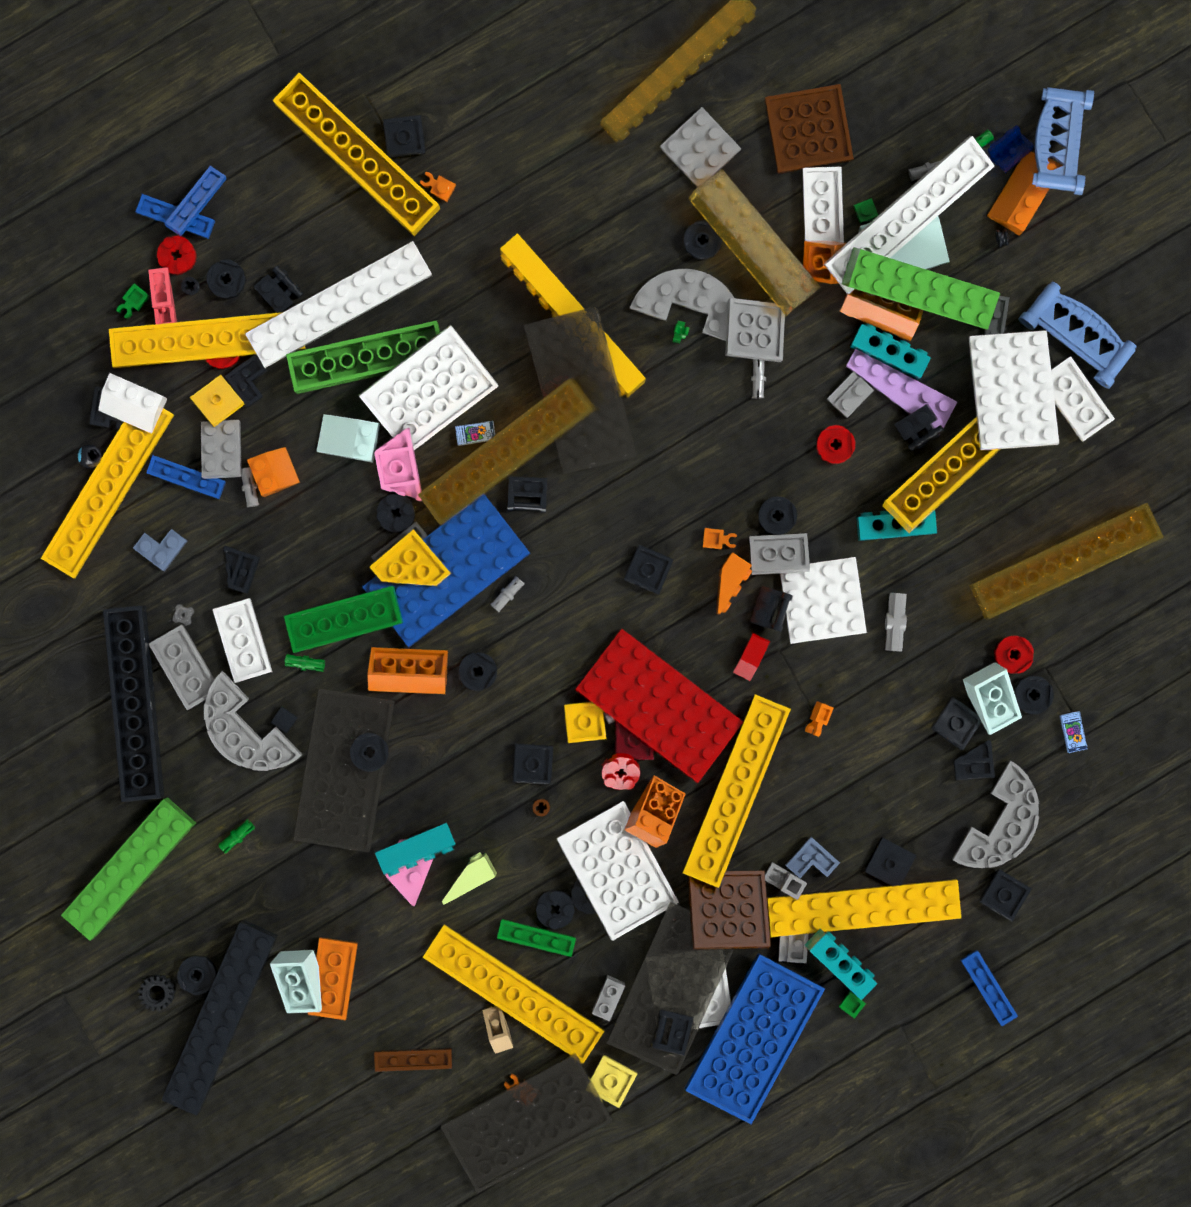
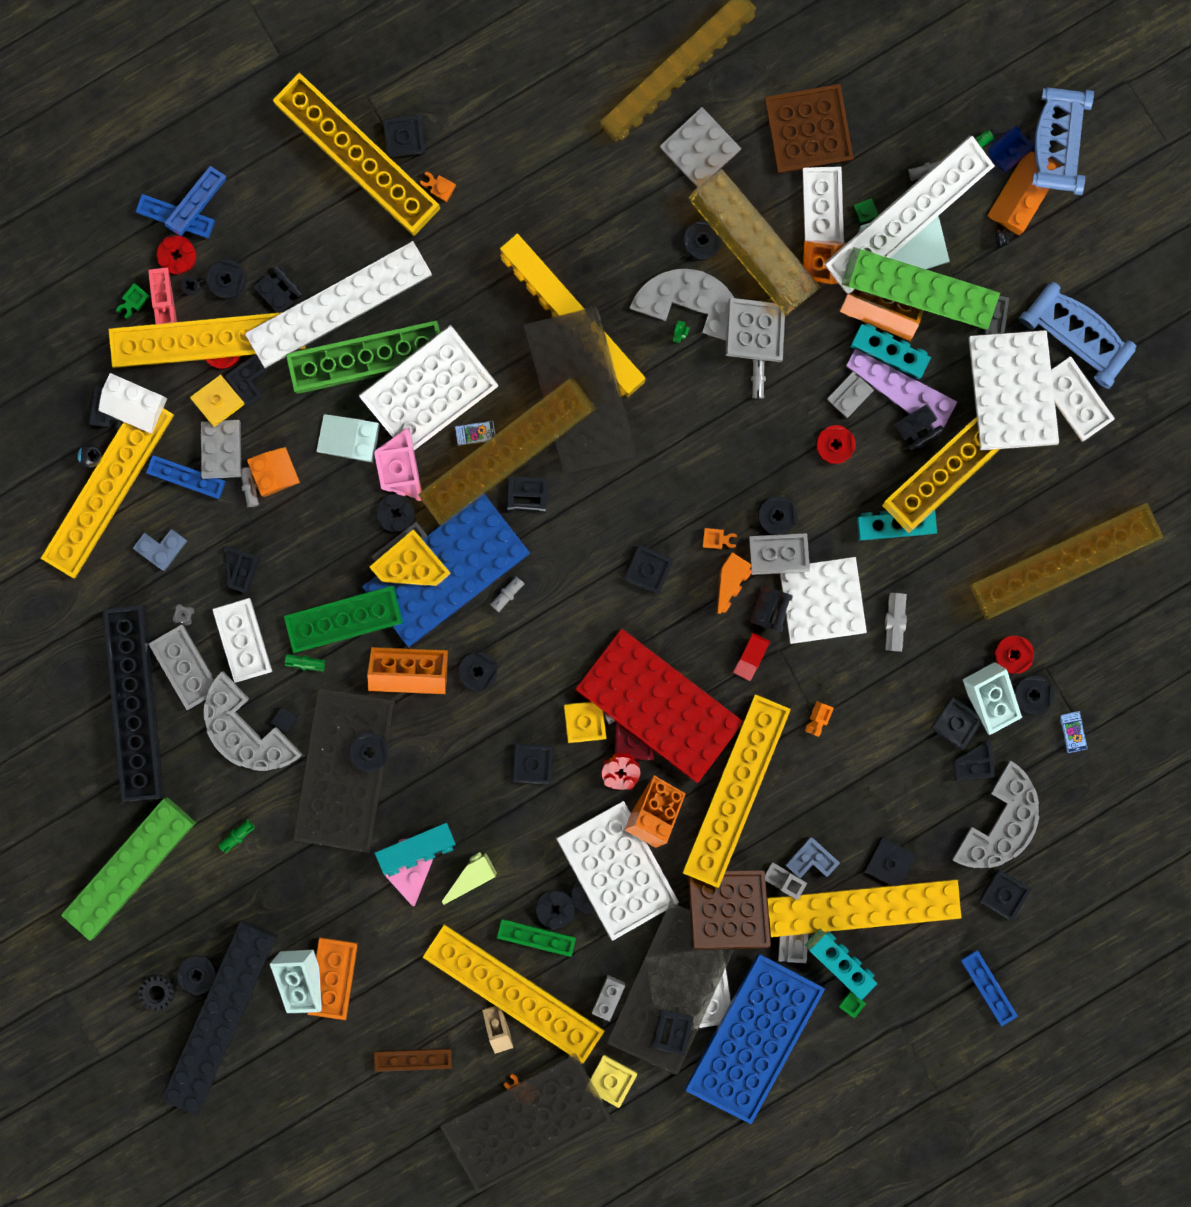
(536, 803): reddish brown bush -> none

